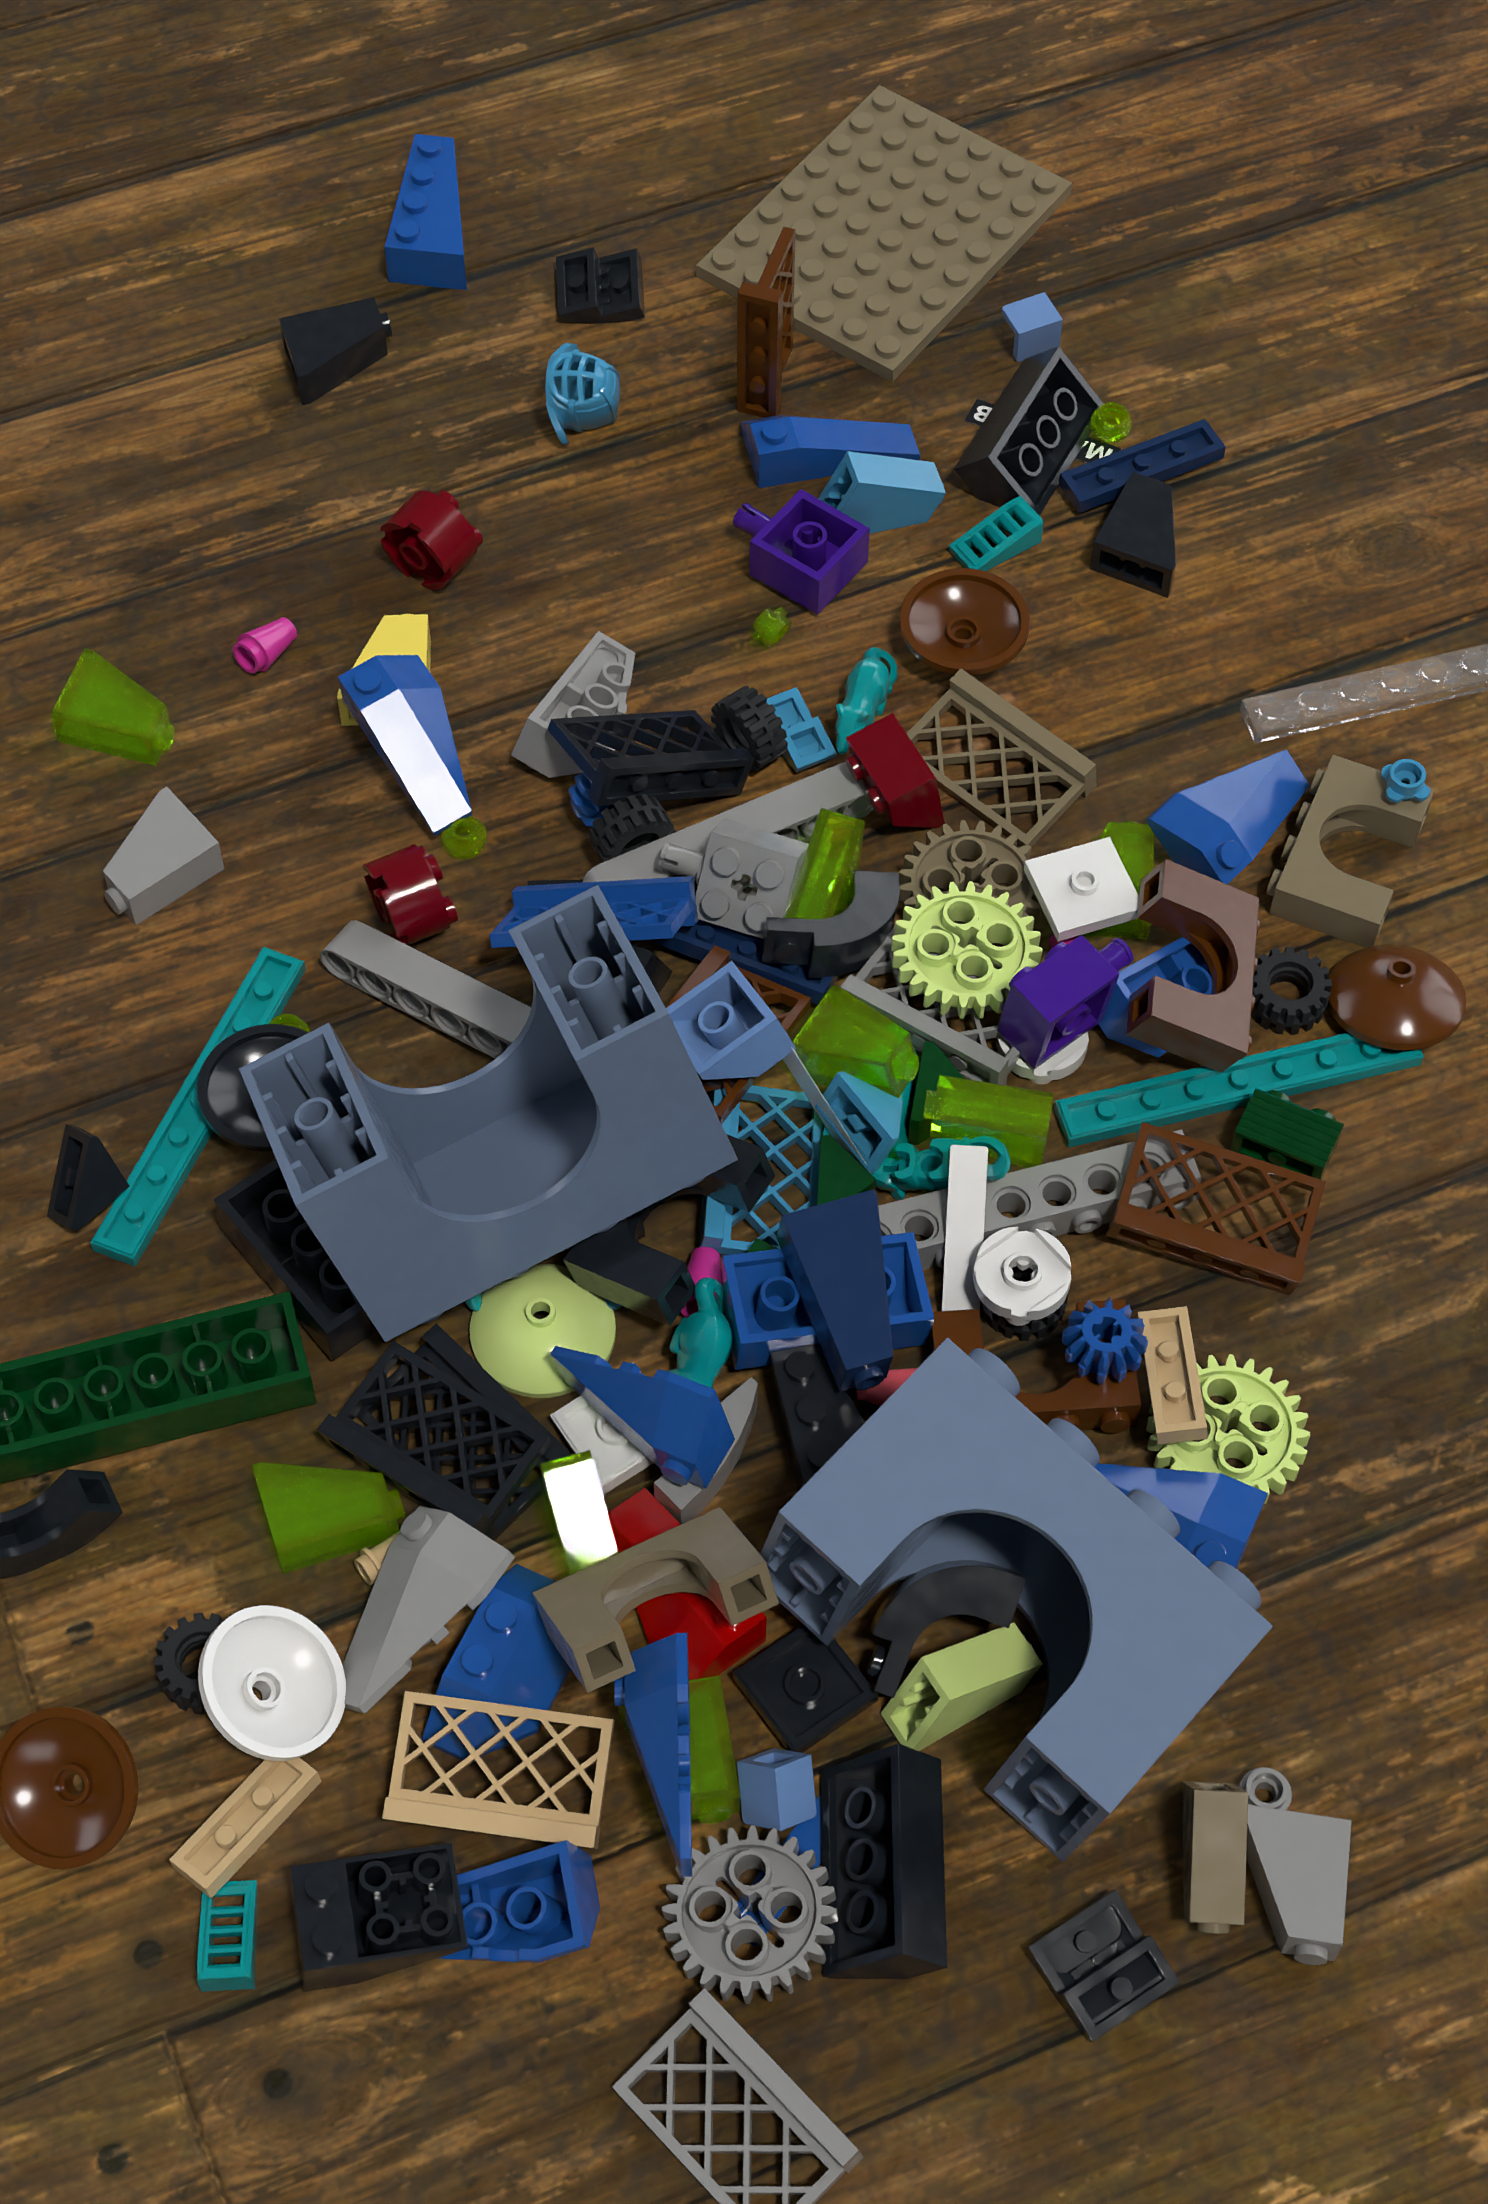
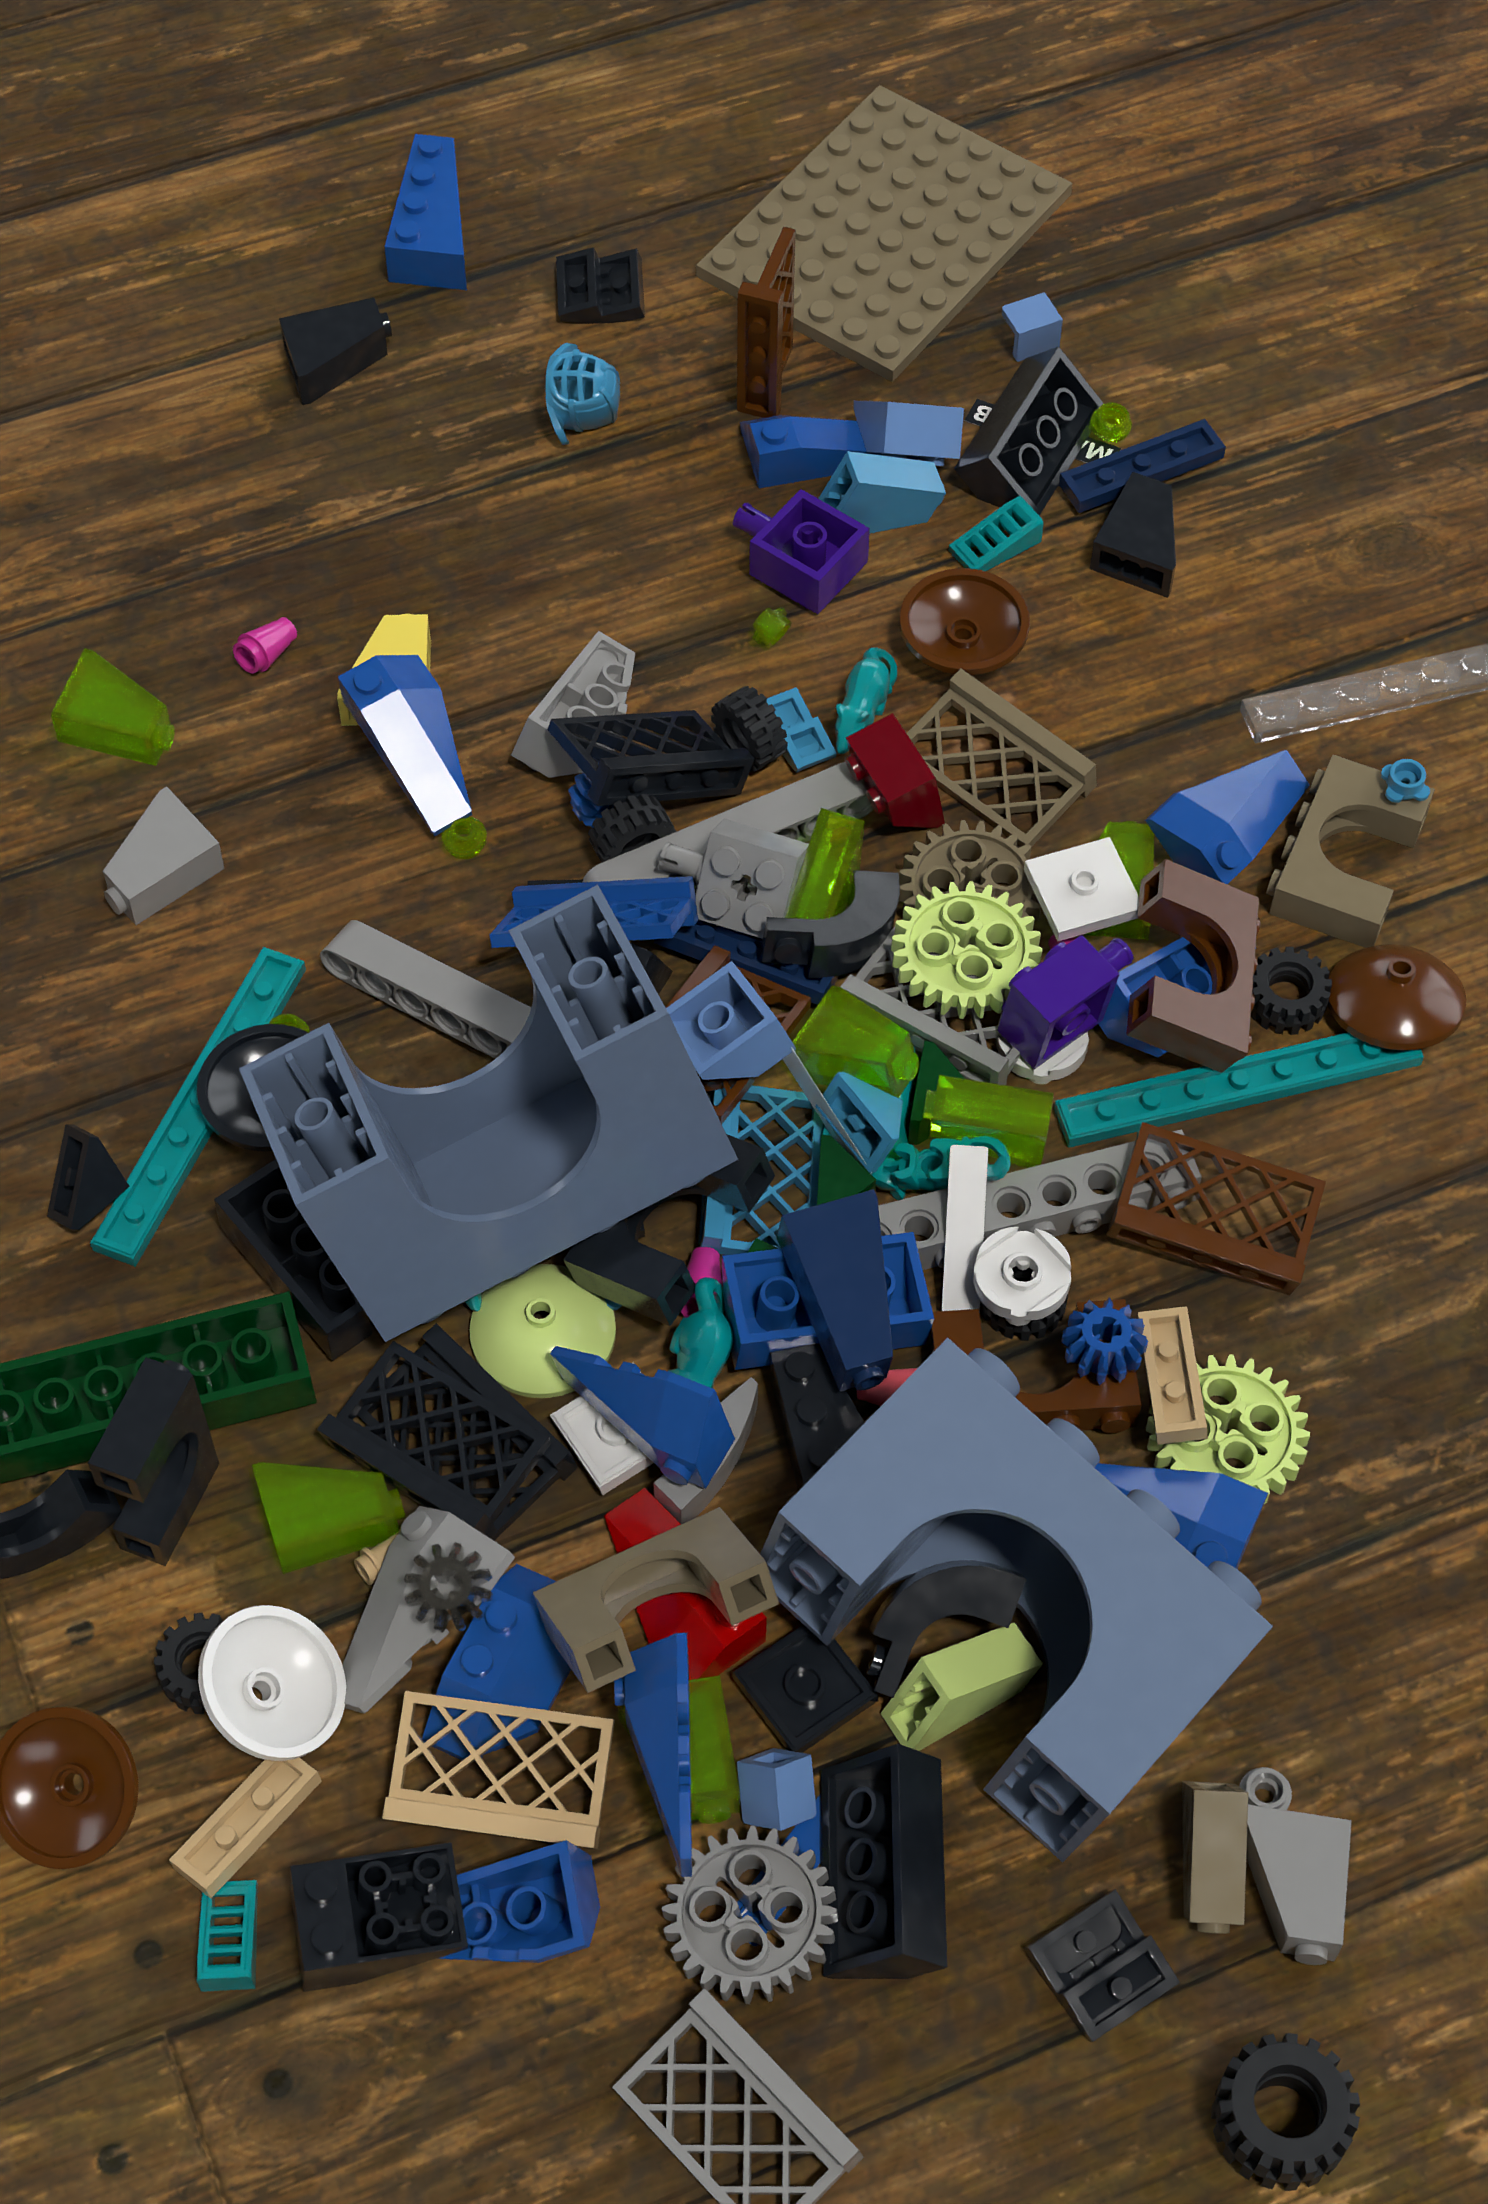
(157, 1457): none -> black arch
(408, 894): dark red brick -> none
(430, 538): dark red brick -> none
(439, 1572): none -> clear smoke gear
(577, 1512): slope -> none
(910, 430): none -> medium blue slope
(1287, 1134): dark green brick -> none
(1310, 2075): none -> black tyre

